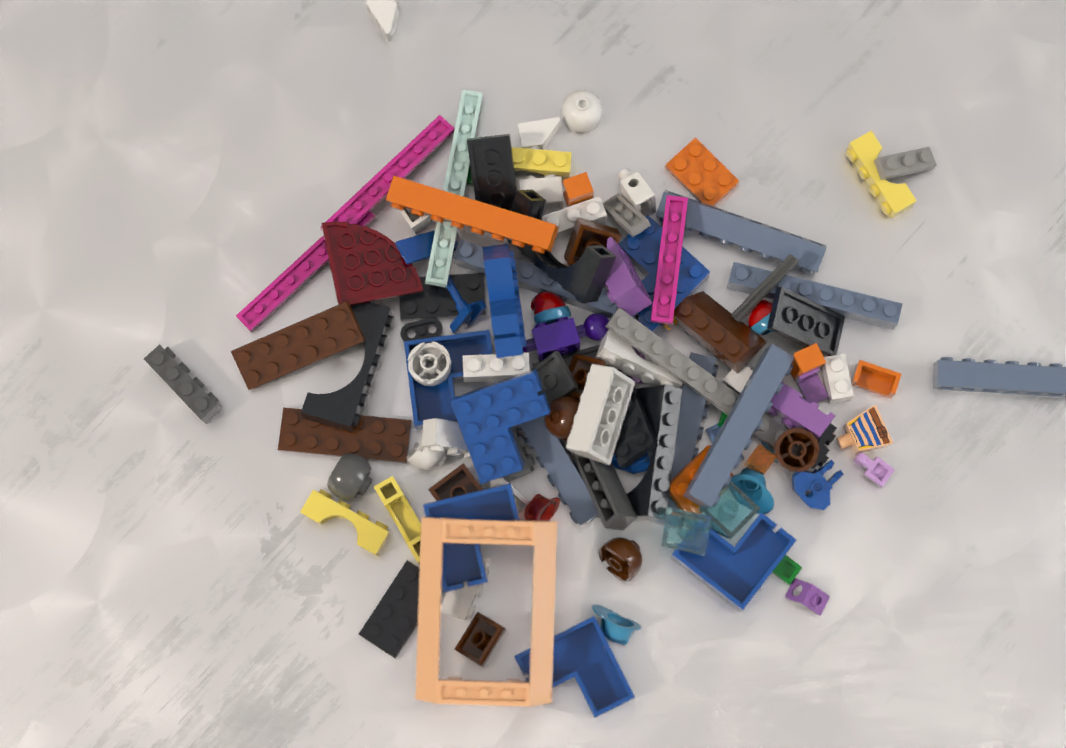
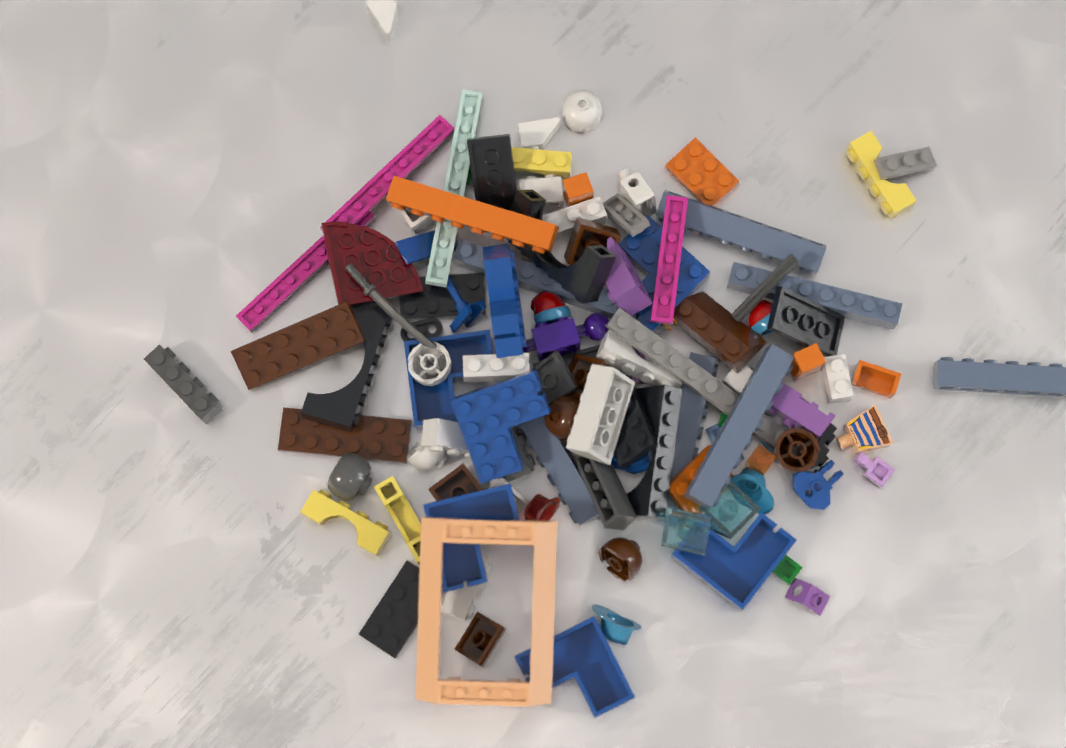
(370, 289): none -> dark grey sword
(812, 386): medium lavender bracket -> none

